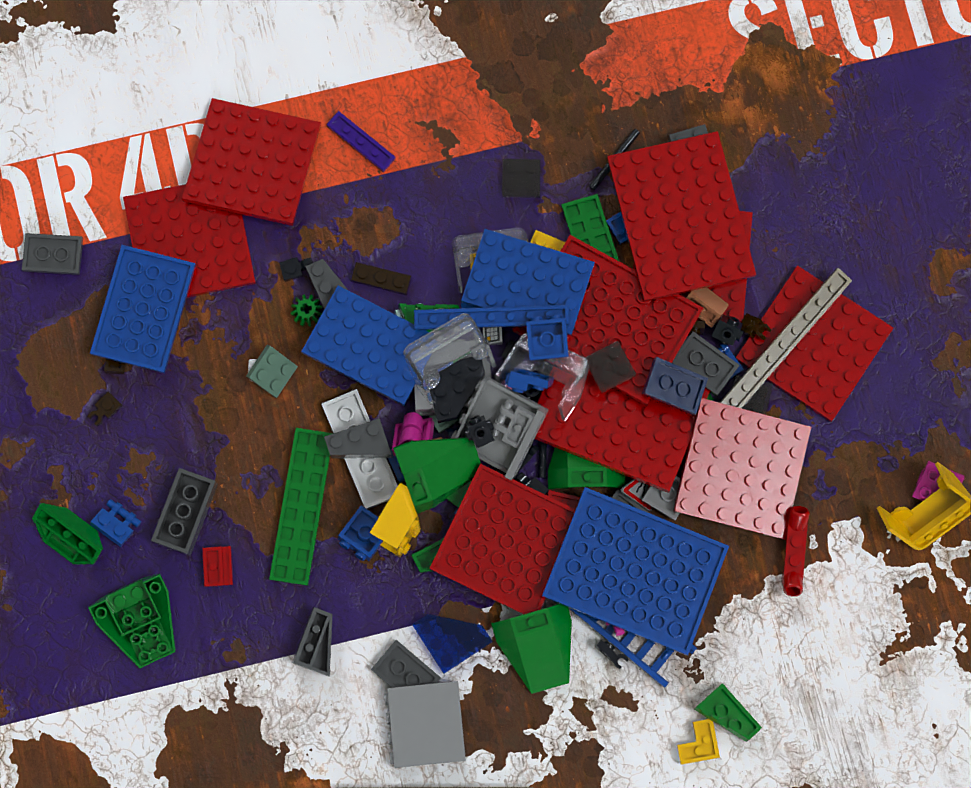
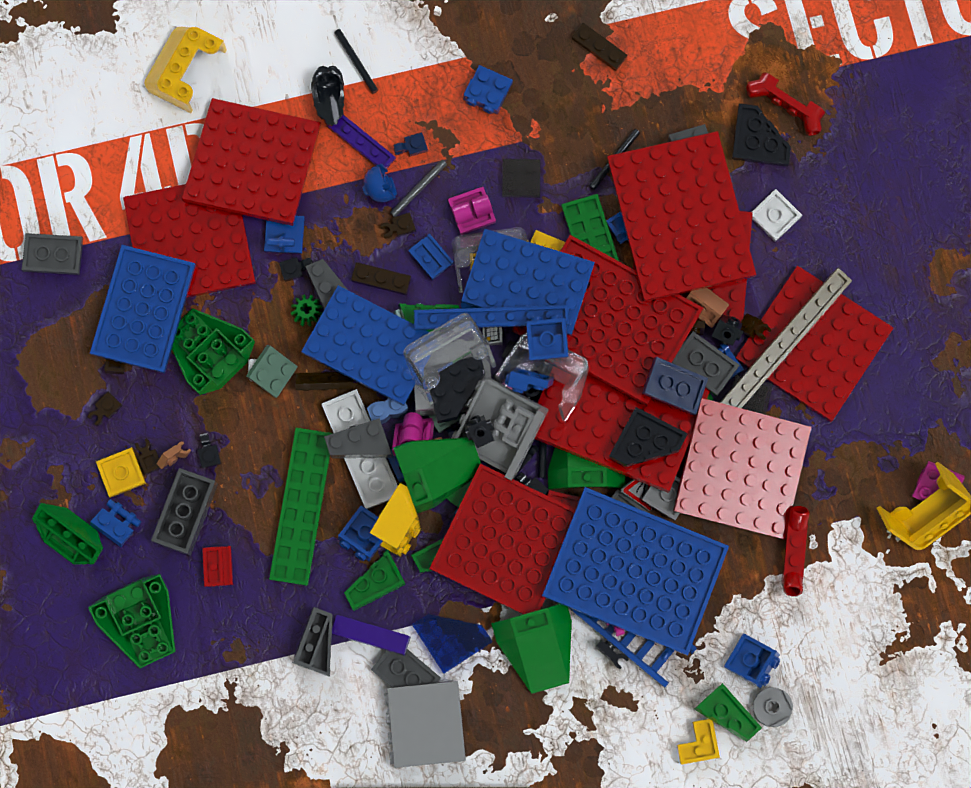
(120, 472): none -> yellow plate
(148, 458): none -> dark brown plate
(170, 456): none -> nougat plate
(173, 61): none -> yellow windscreen
(209, 454): none -> black plate
(210, 350): none -> green wedge
(283, 237): none -> blue plate
(323, 381): none -> dark brown plate
(328, 94): none -> black hair
(356, 61): none -> black bar
(370, 635): none -> dark purple tile
(375, 583): none -> green wing
(379, 185): none -> blue cylinder
(386, 410): none -> medium blue brick
(401, 224): none -> dark brown plate
(413, 145): none -> dark blue plate
(418, 188): none -> dark grey bar
(431, 256): none -> blue plate
(472, 210): none -> dark pink plate
(487, 90): none -> blue plate
(599, 46): none -> dark brown plate
(610, 367): clear smoke plate -> none
(646, 439): none -> black plate
(753, 661): none -> blue plate
(758, 138): none -> black plate
(761, 705): none -> light grey plate
(767, 86): none -> red plate
(775, 215): none -> white tile

